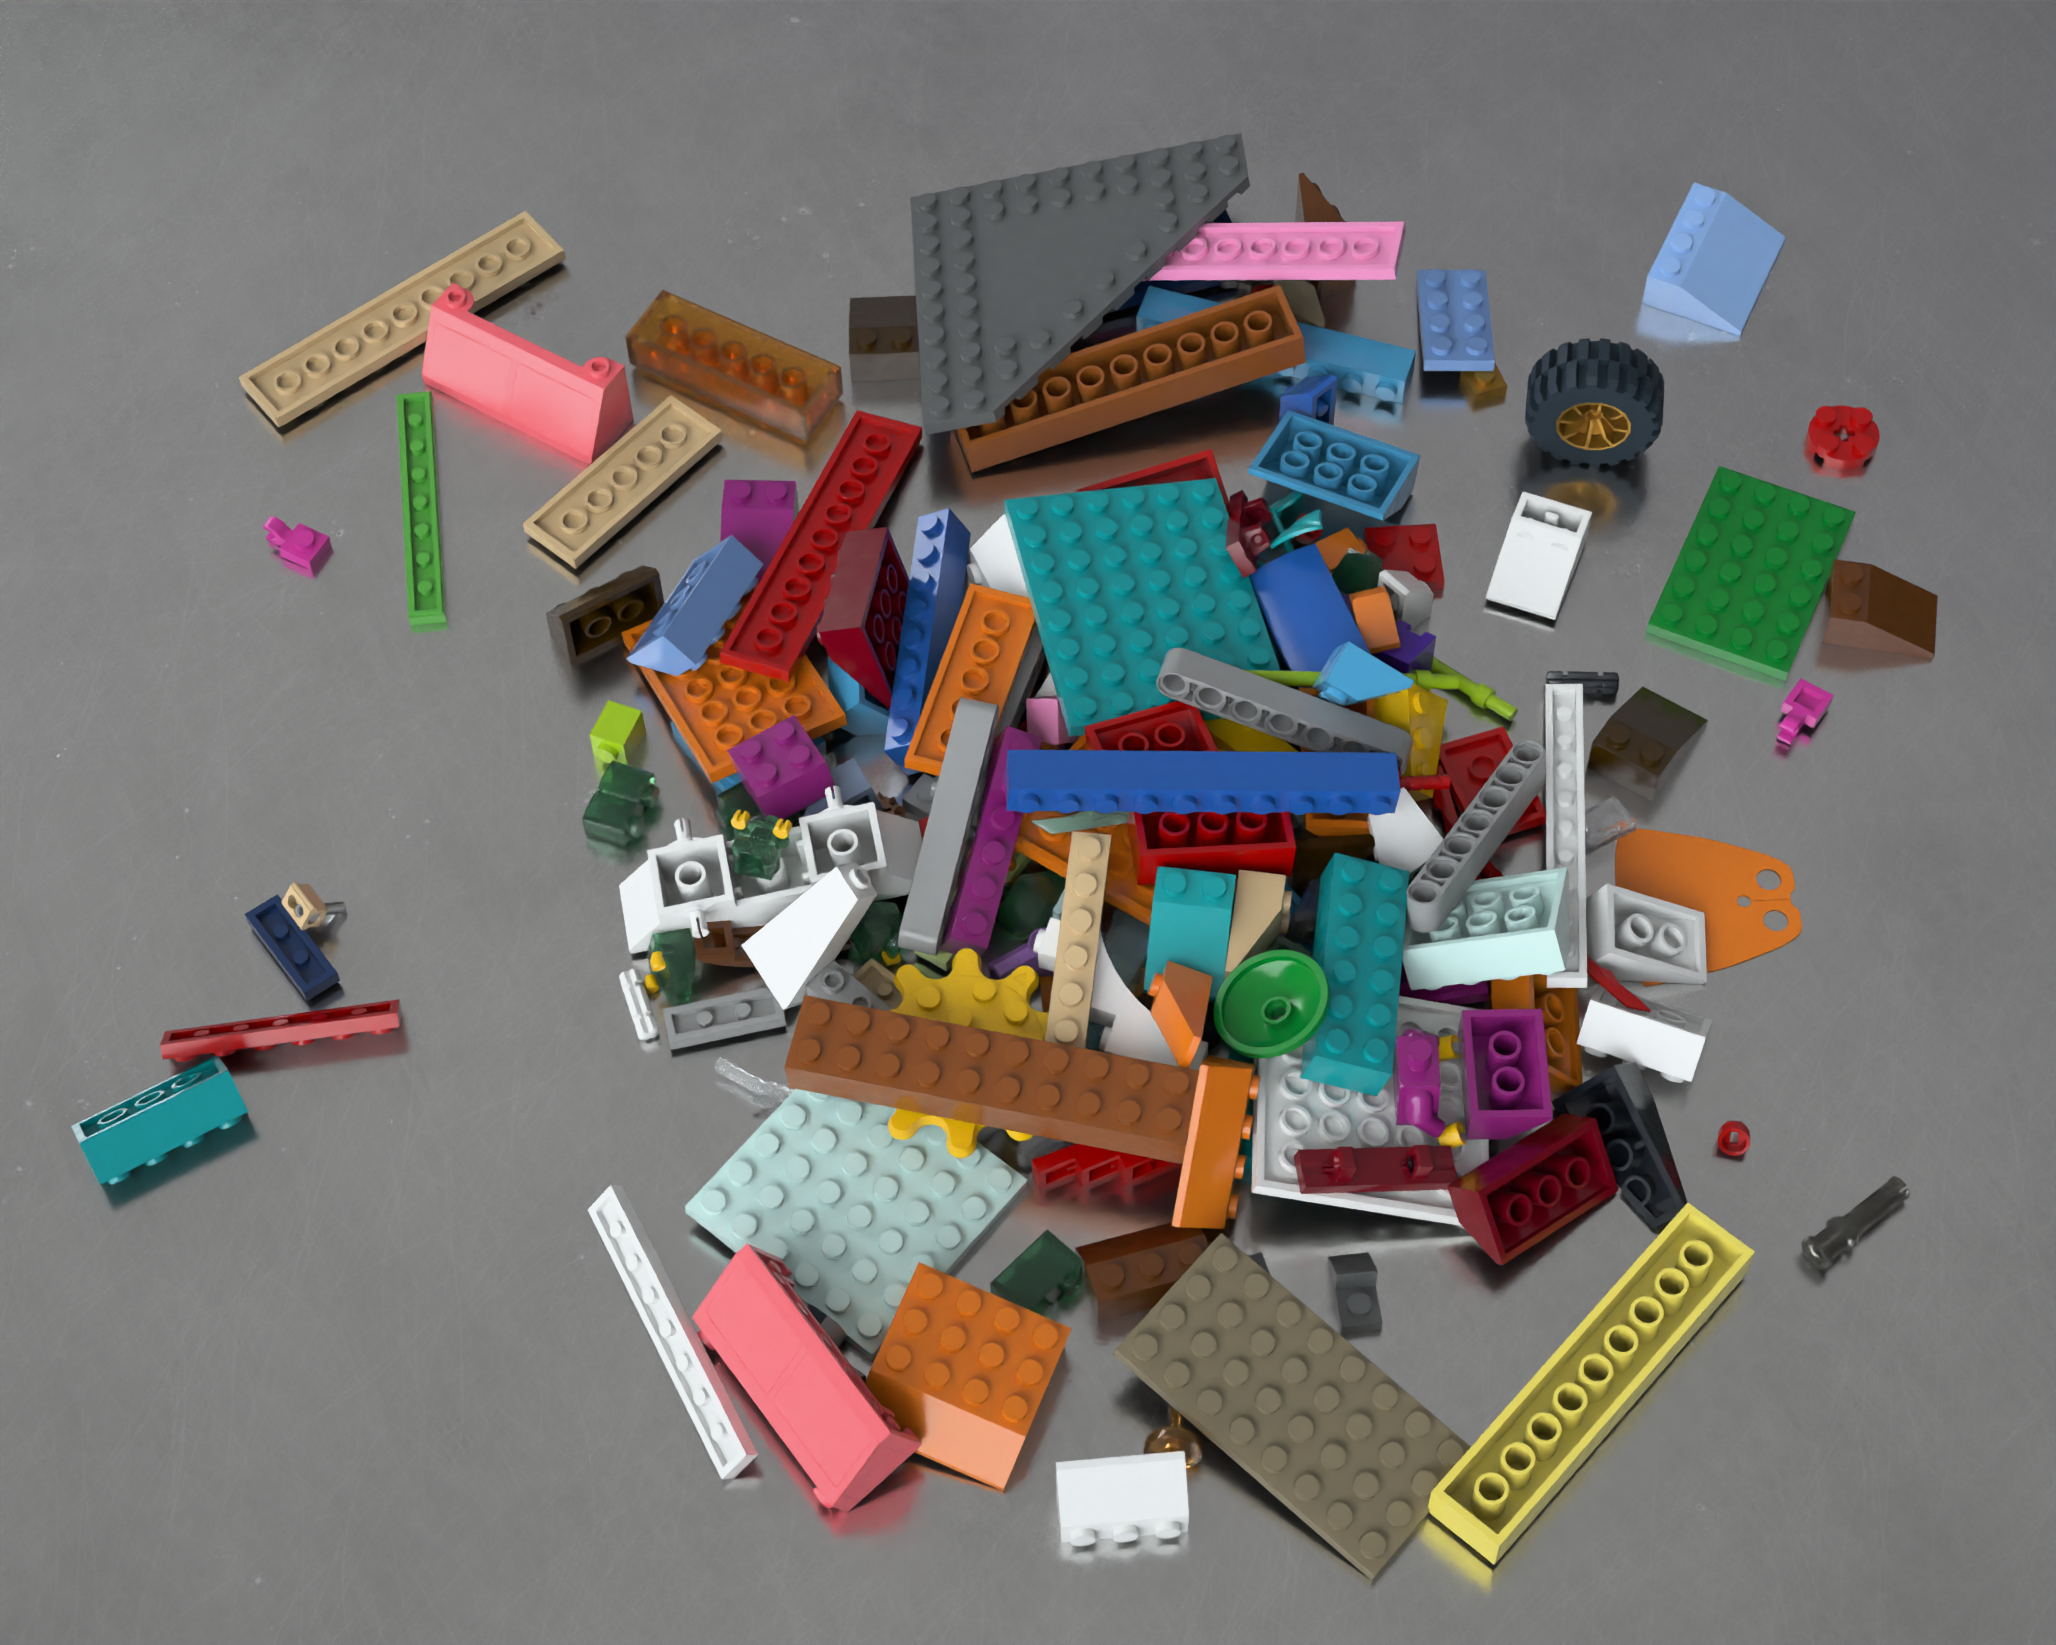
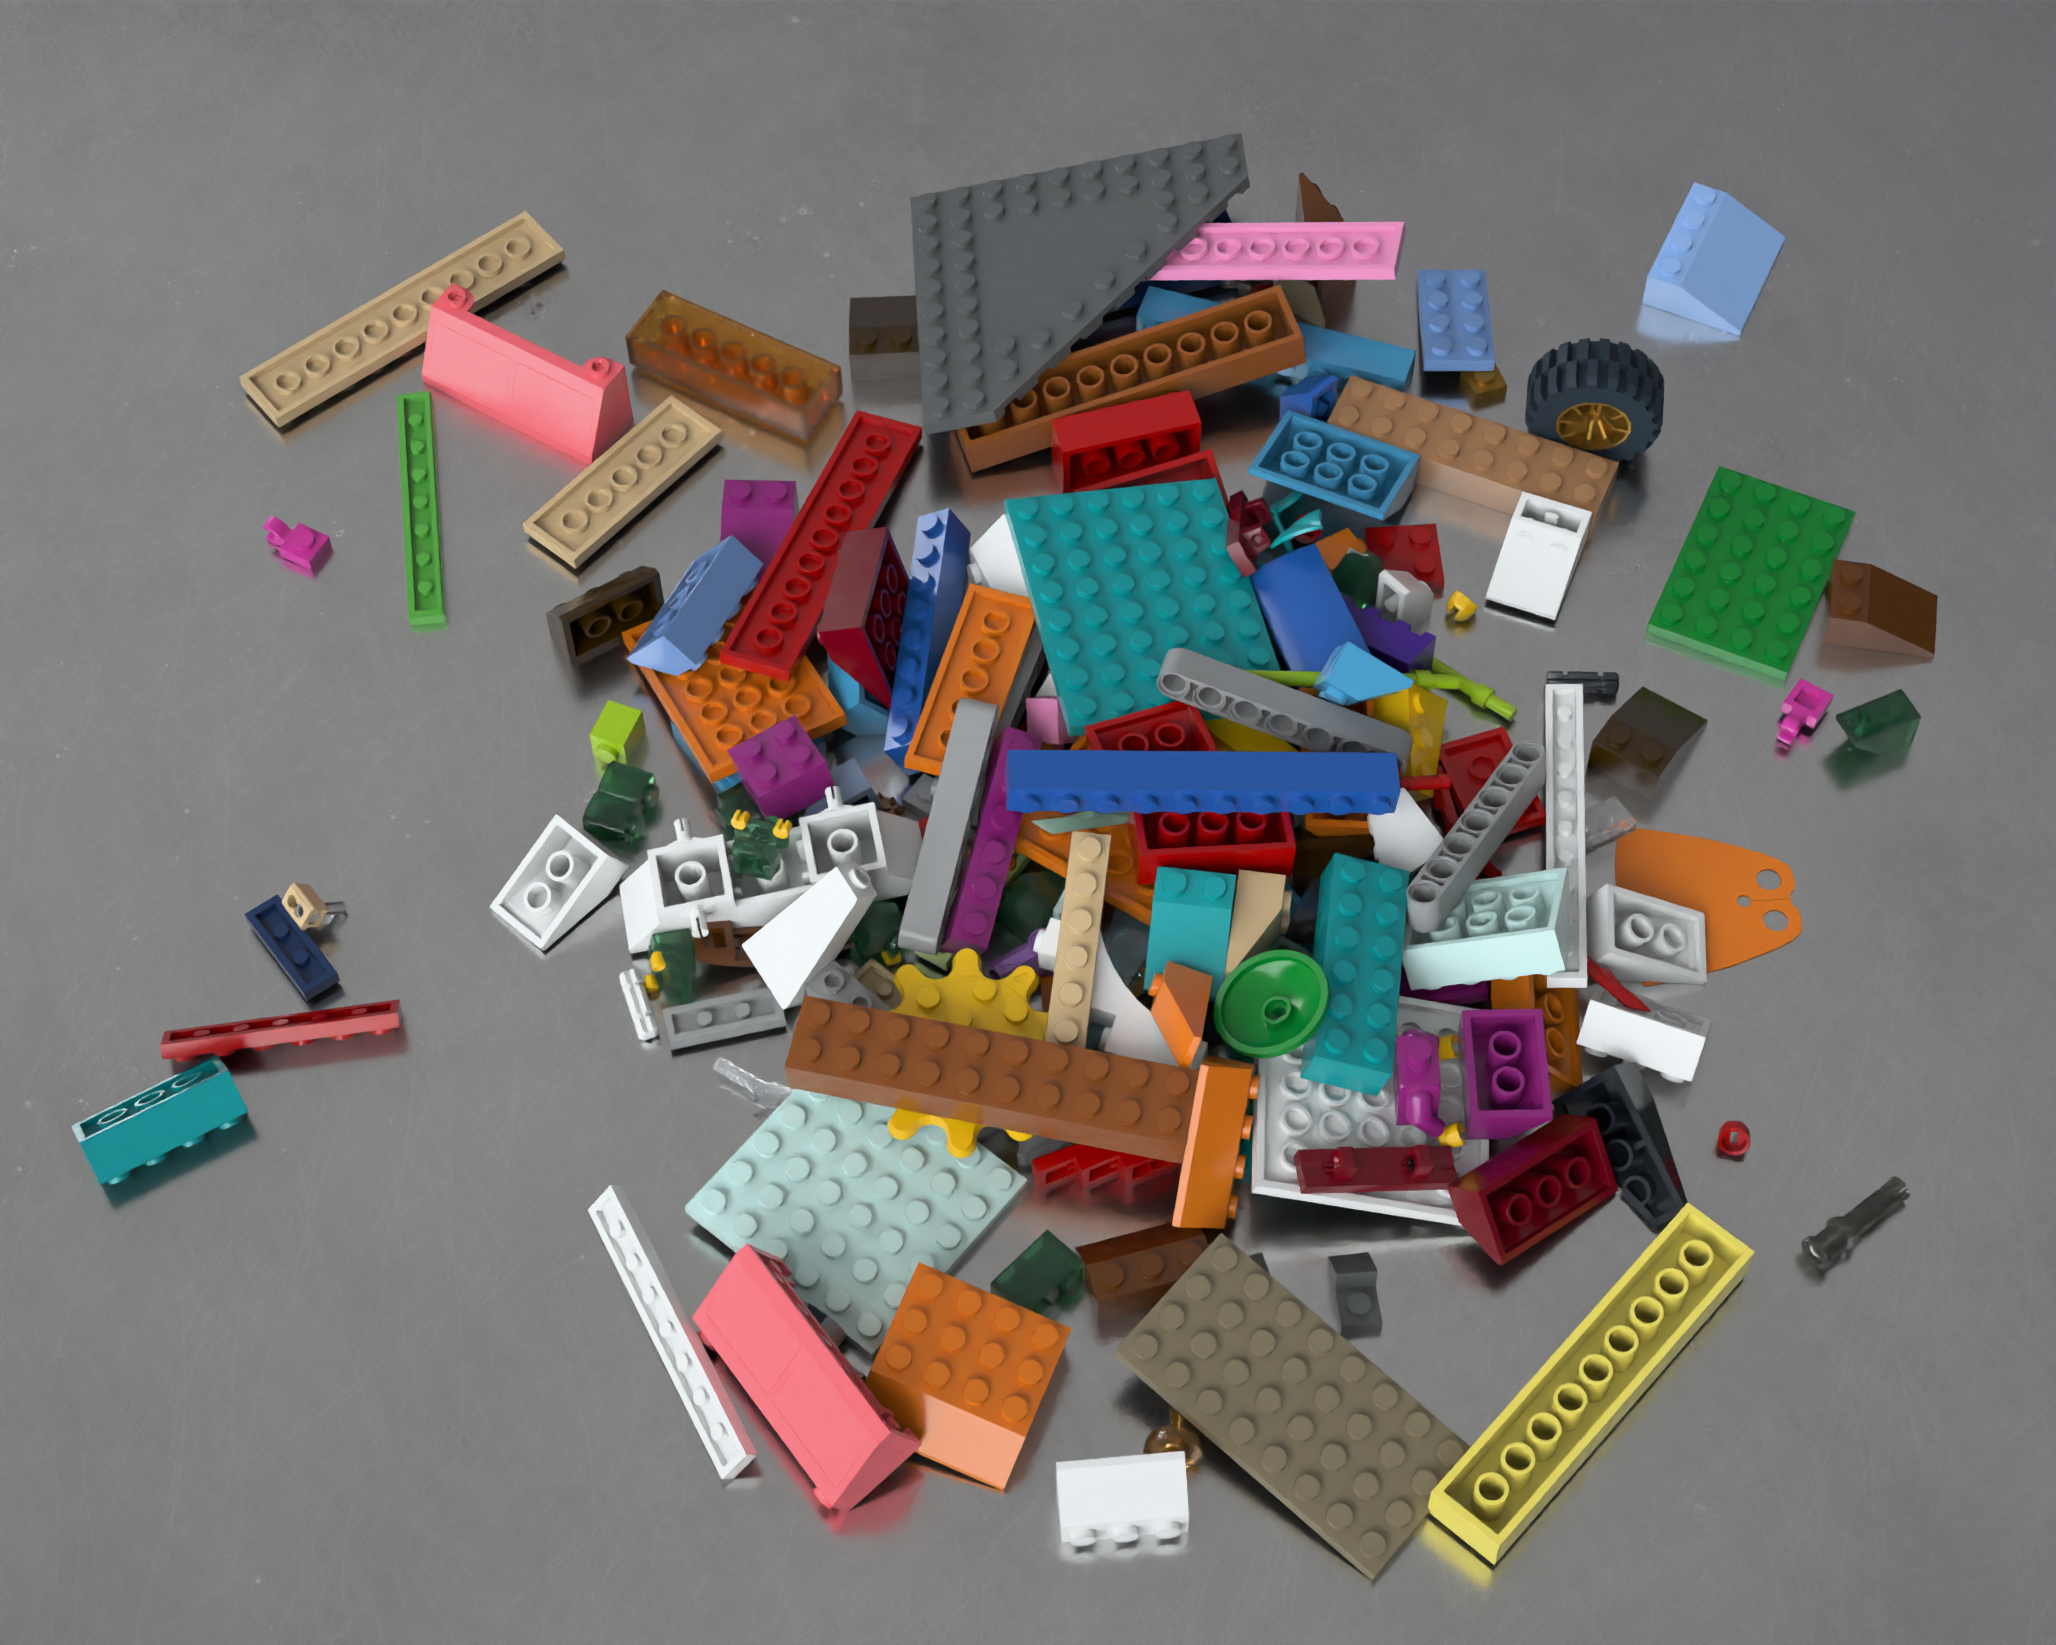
(558, 882): none -> white slope
(1123, 439): none -> red brick
(1375, 619): orange slope -> none
(1464, 605): none -> yellow hinge
(1475, 455): none -> medium nougat brick
(1846, 420): red plate -> none
(1881, 723): none -> clear green slope

